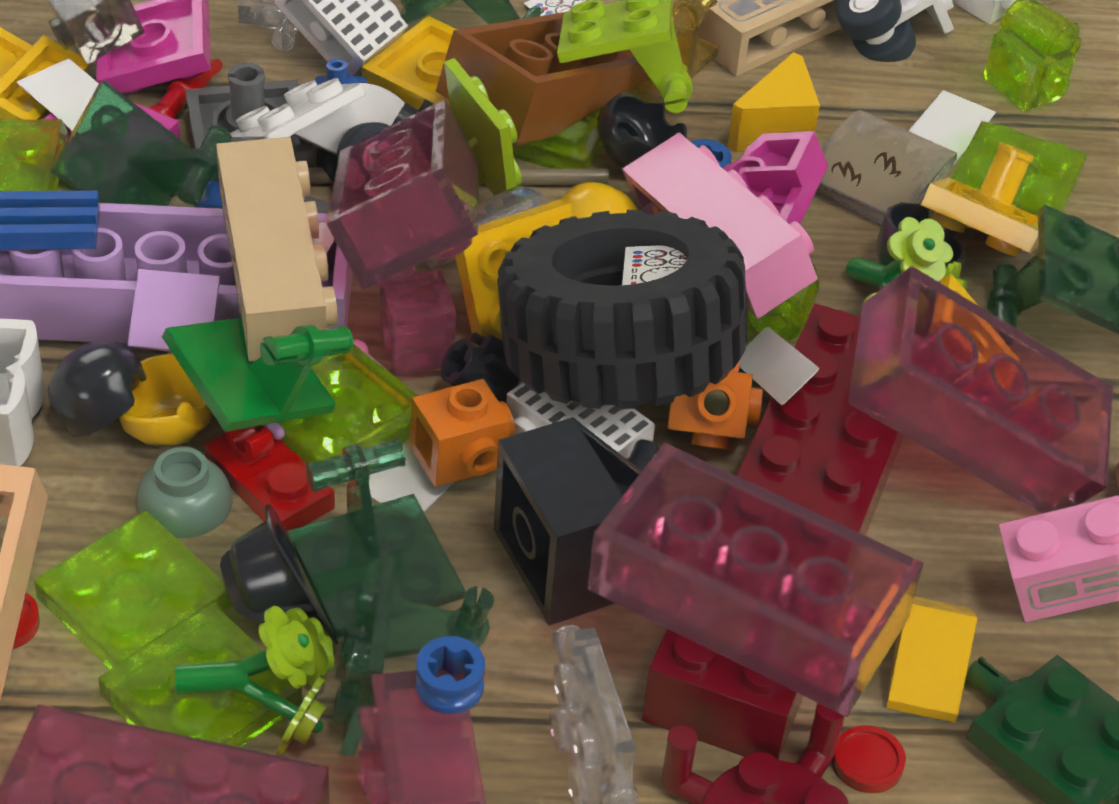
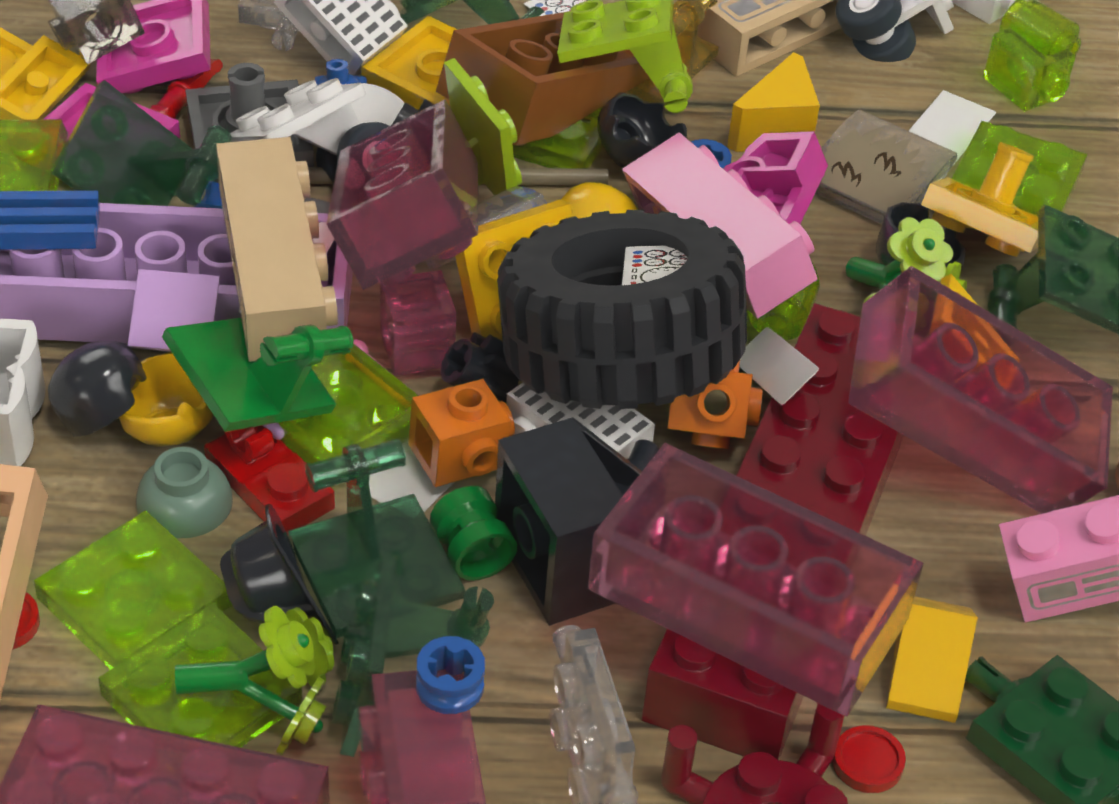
(61, 90): white sticker -> none
(466, 524): none -> green wheel

